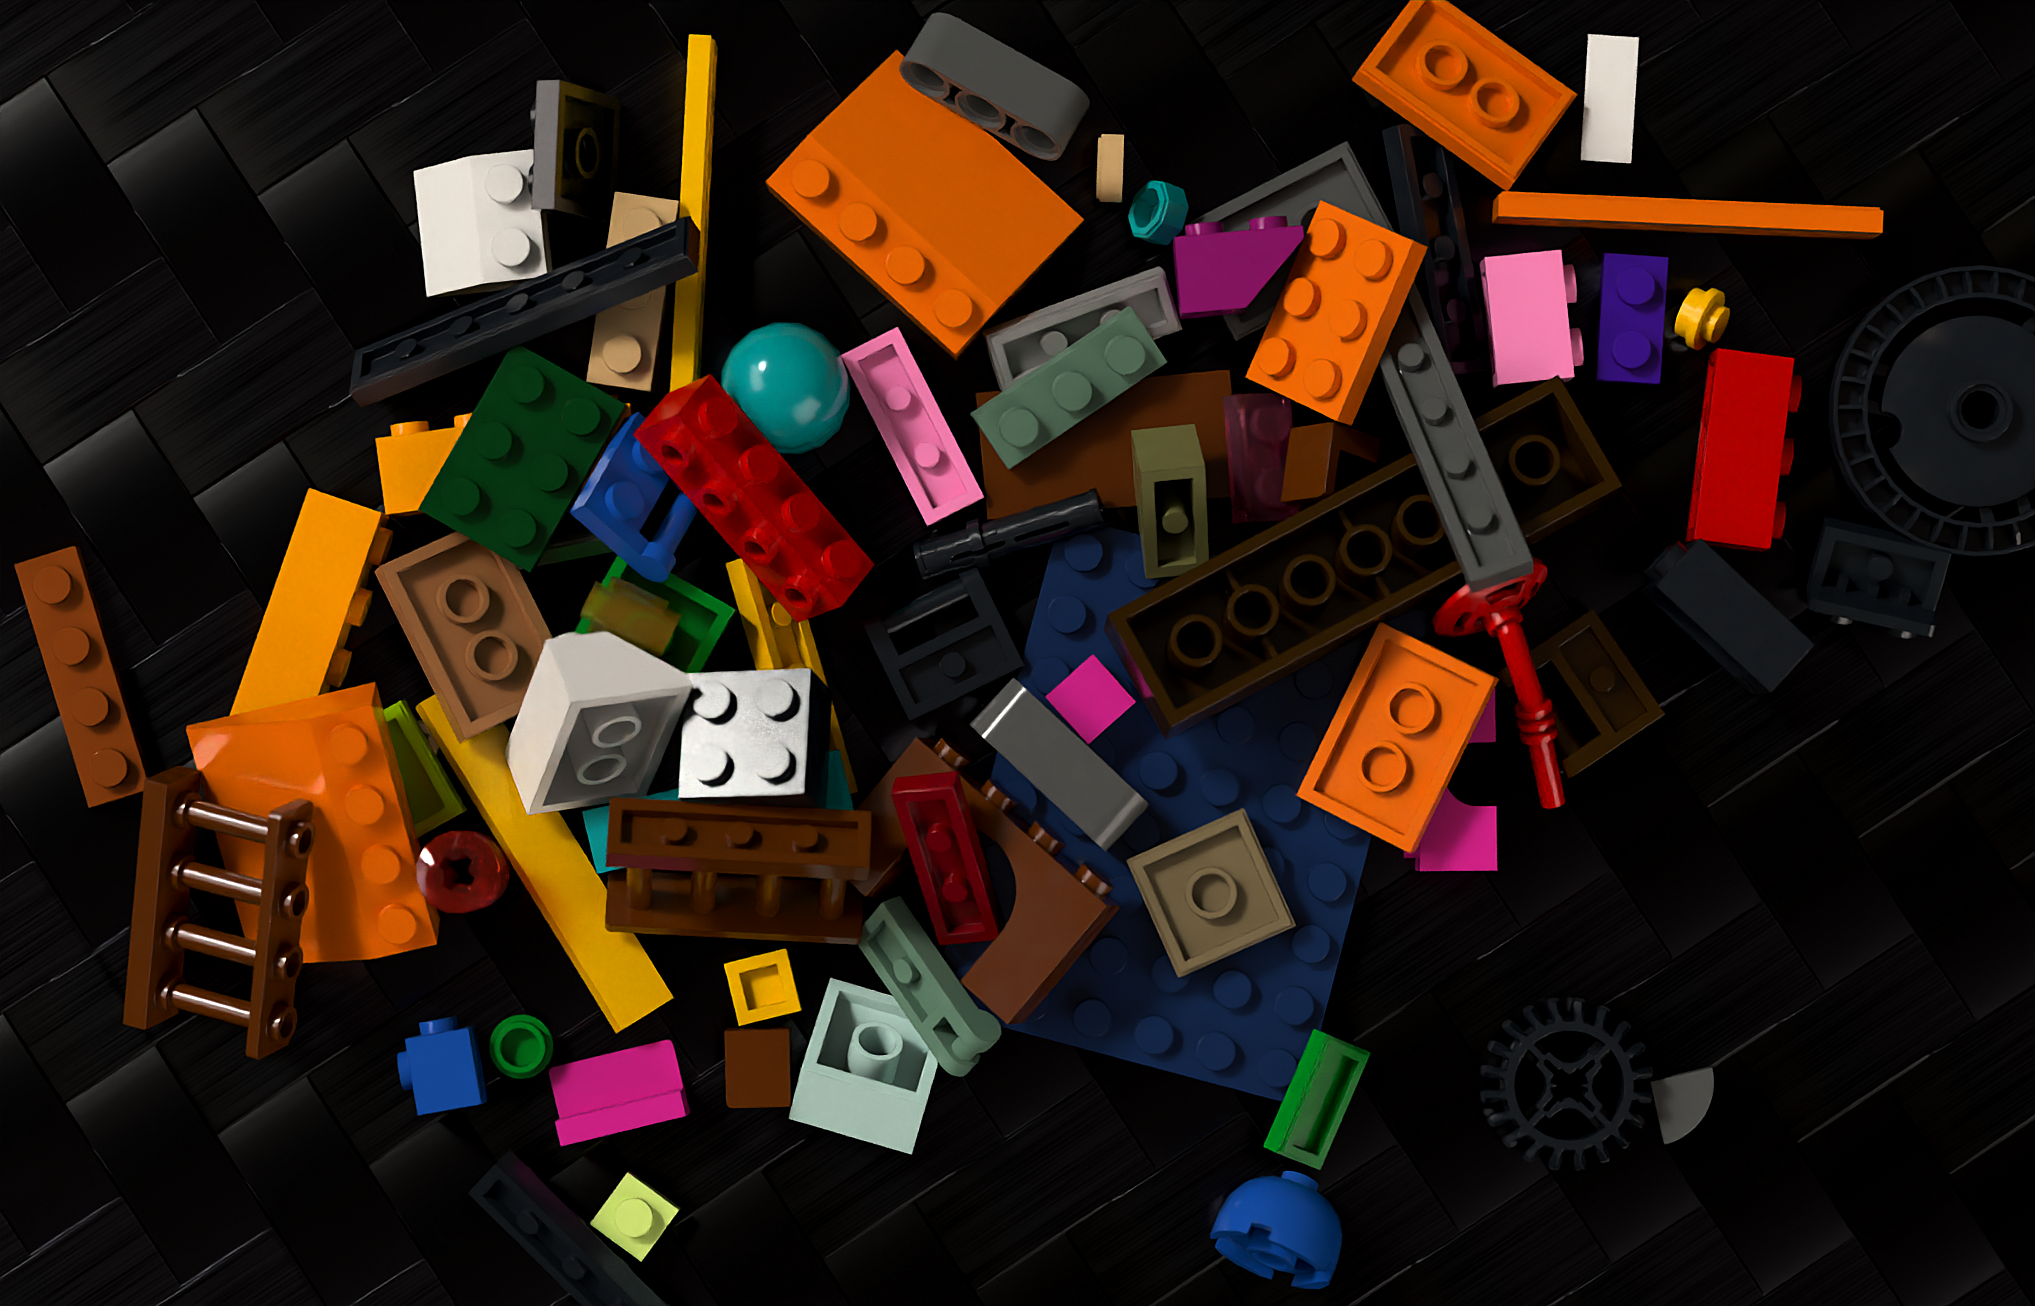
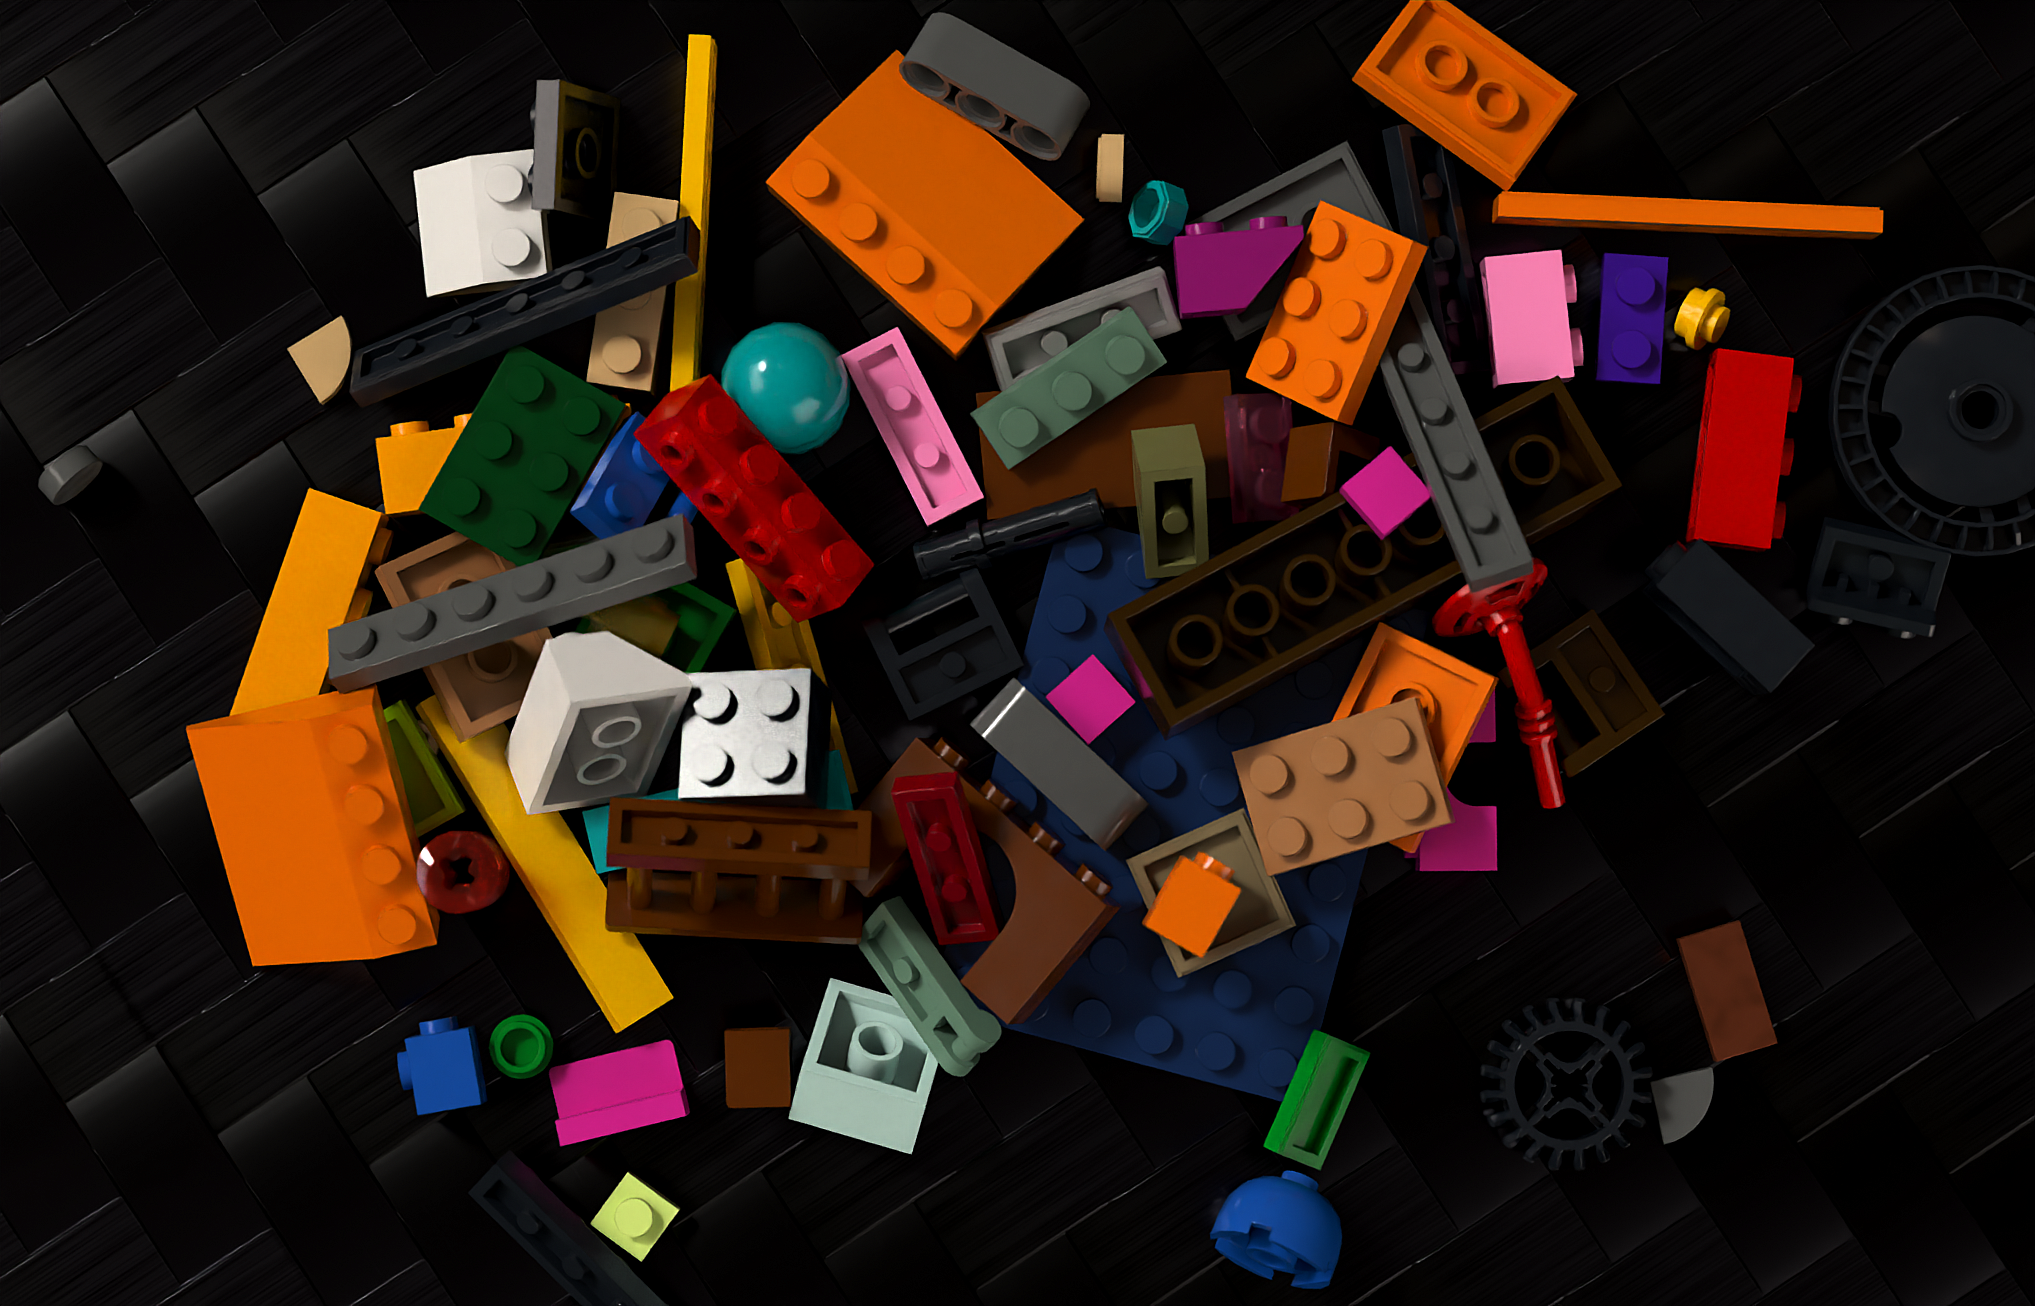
(69, 474): none -> dark grey tile
(83, 676): dark orange plate -> none
(161, 907): reddish brown fence -> none
(325, 358): none -> tan tile
(512, 603): none -> dark grey plate
(762, 986): yellow plate -> none
(1193, 902): none -> orange brick
(1343, 786): none -> medium nougat plate
(1385, 493): none -> dark pink tile
(1609, 98): white sticker -> none
(1726, 990): none -> copper tile

